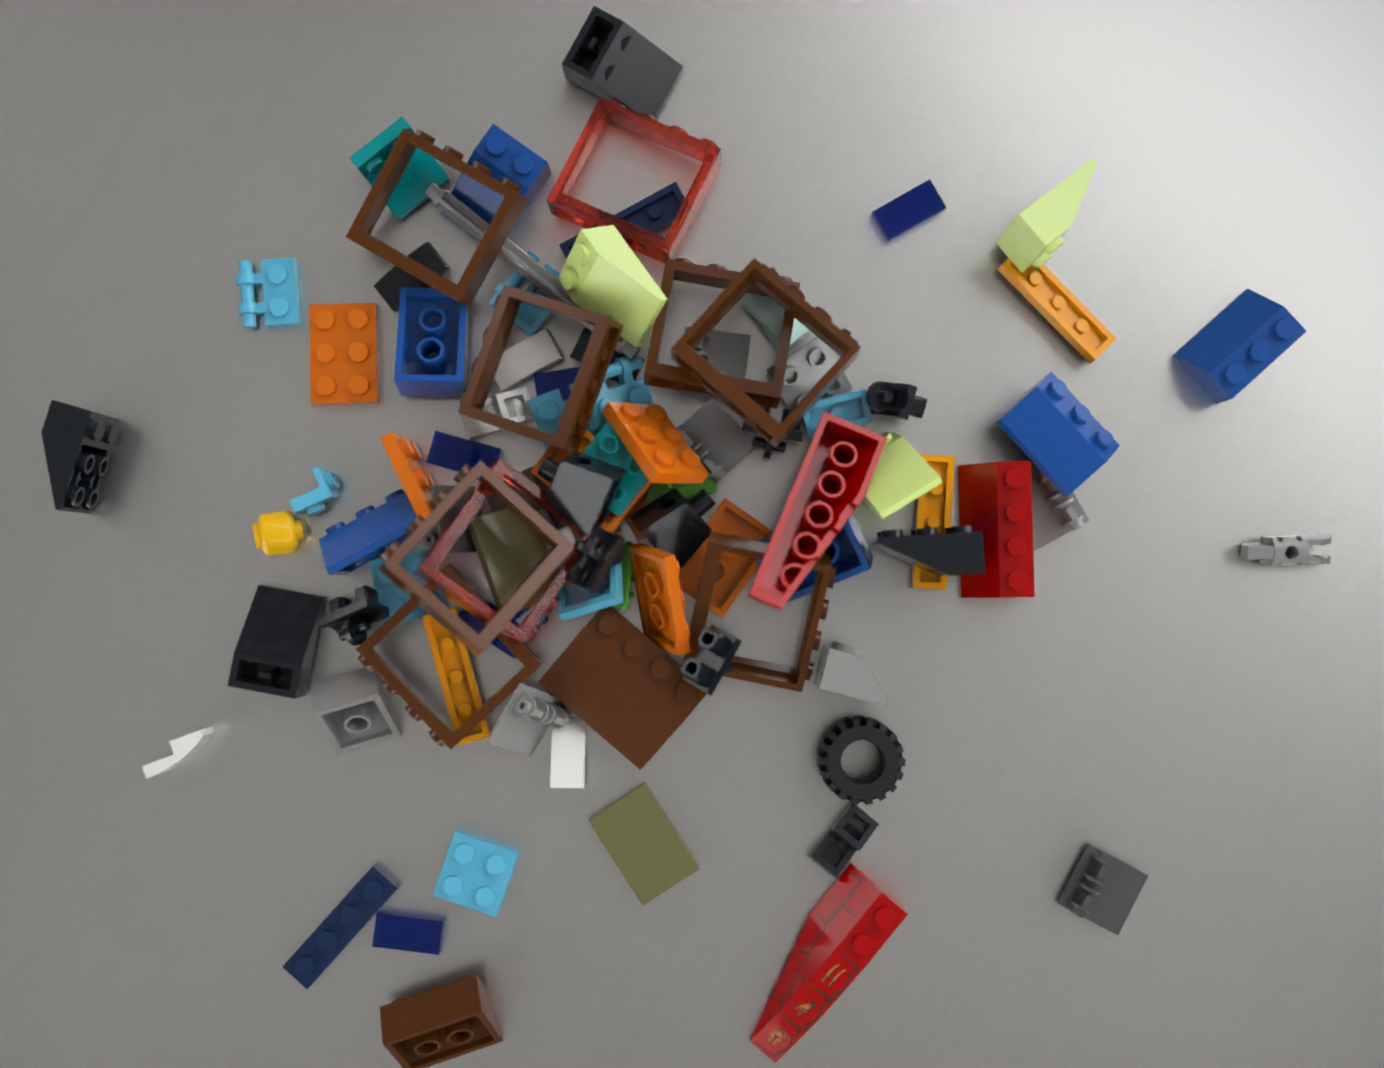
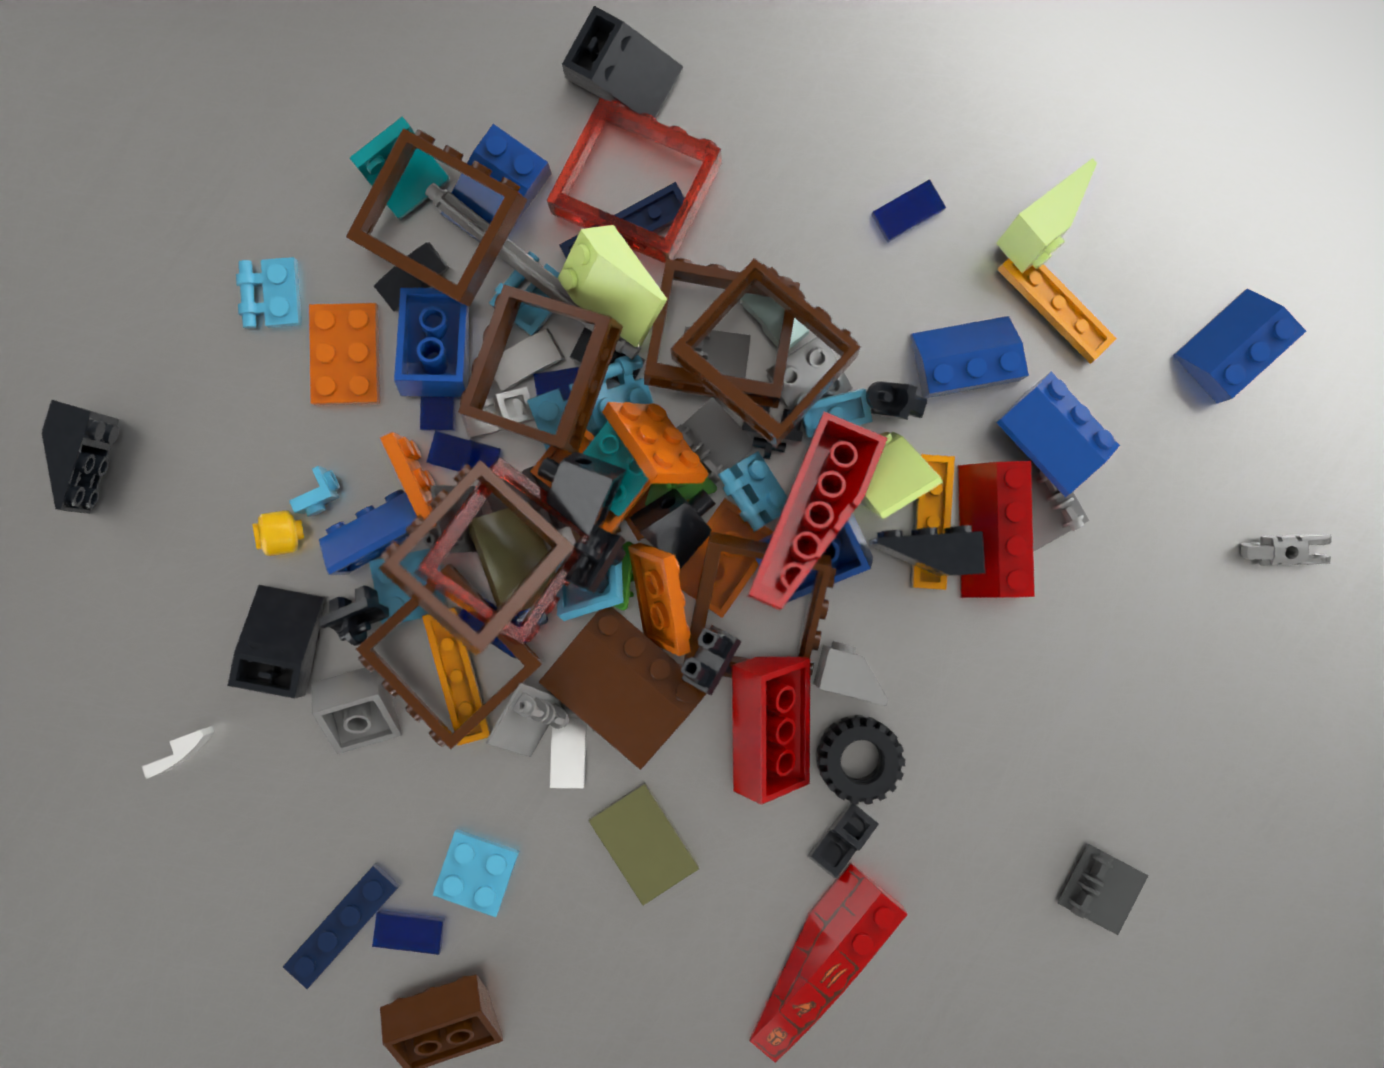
(437, 413): none -> clear blue tile
(754, 490): none -> medium azure plate
(771, 726): none -> red slope
(969, 357): none -> blue slope

